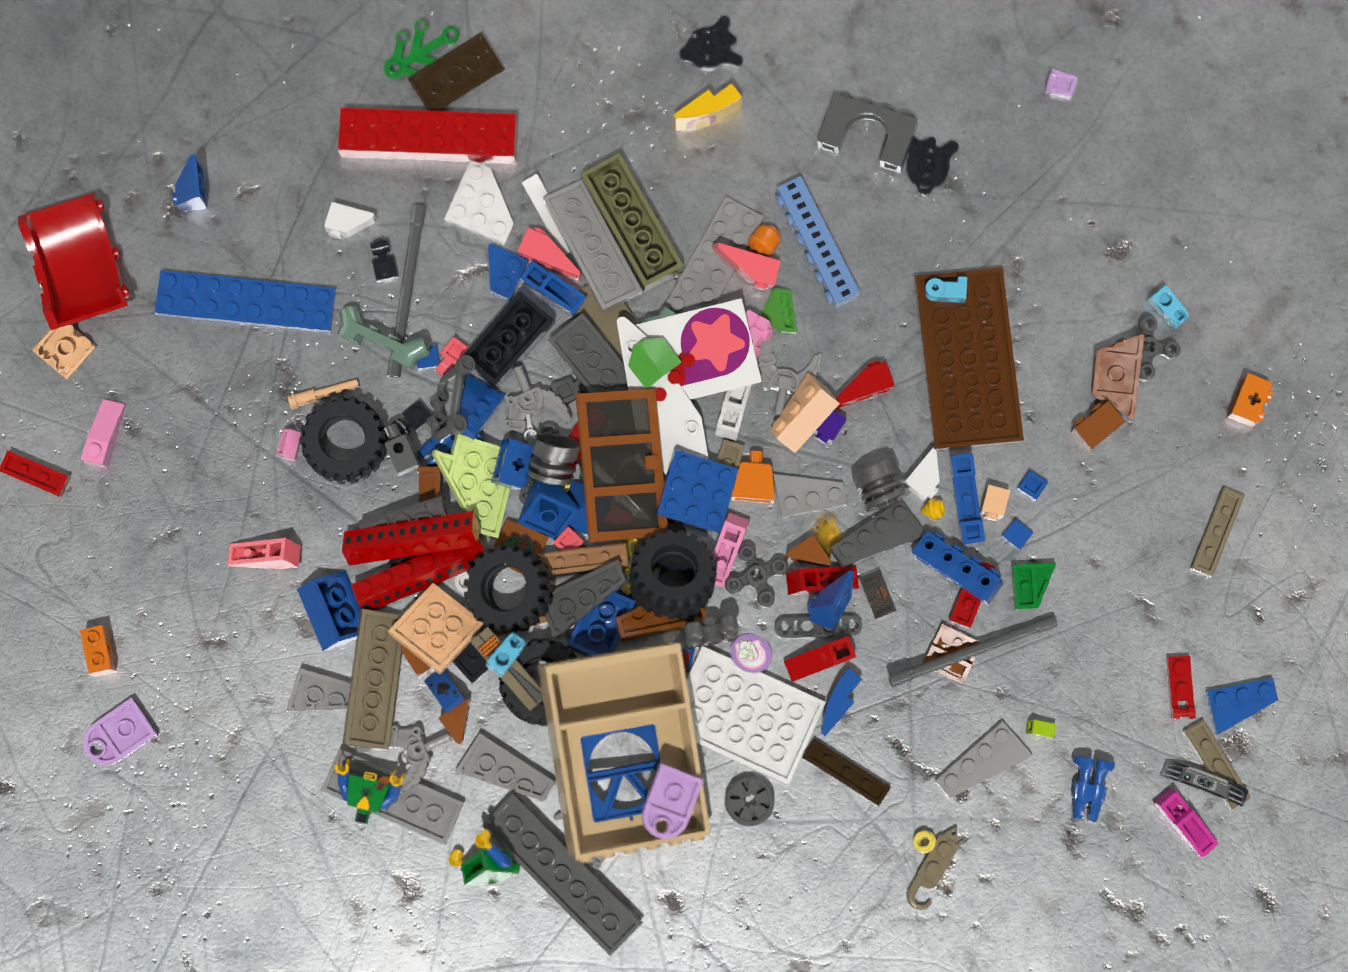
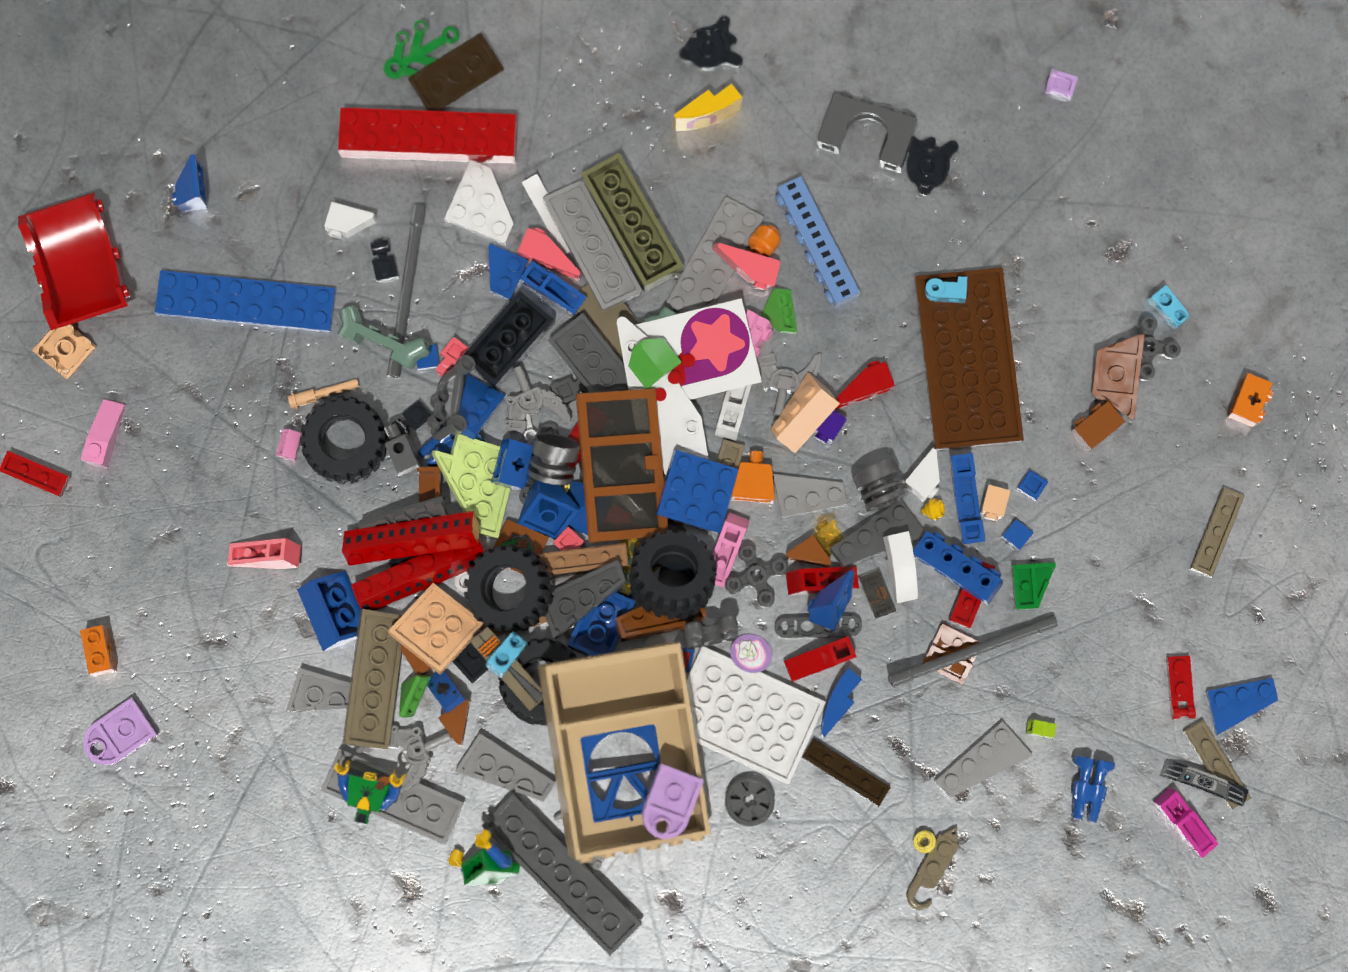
(412, 694): none -> bright green slope
(901, 566): none -> white slope

